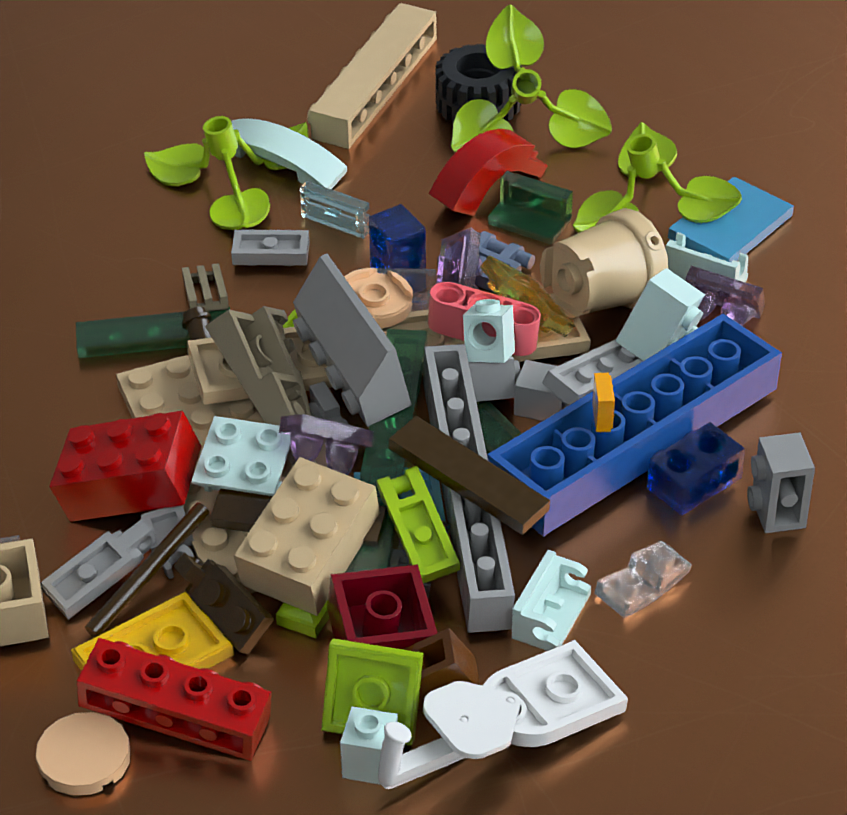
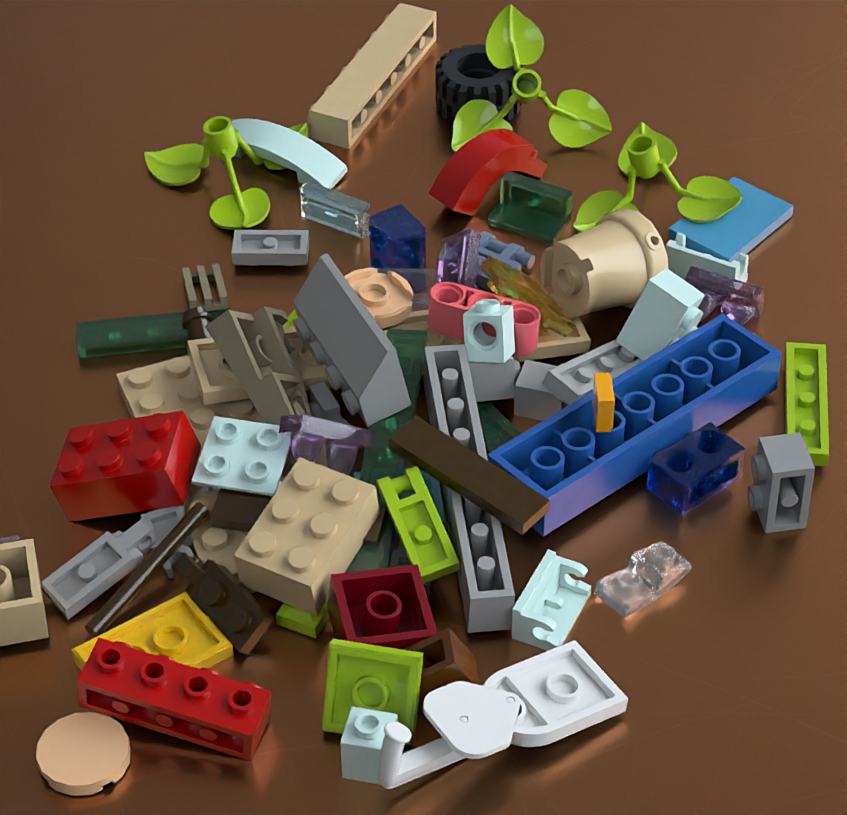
(807, 397): none -> lime plate

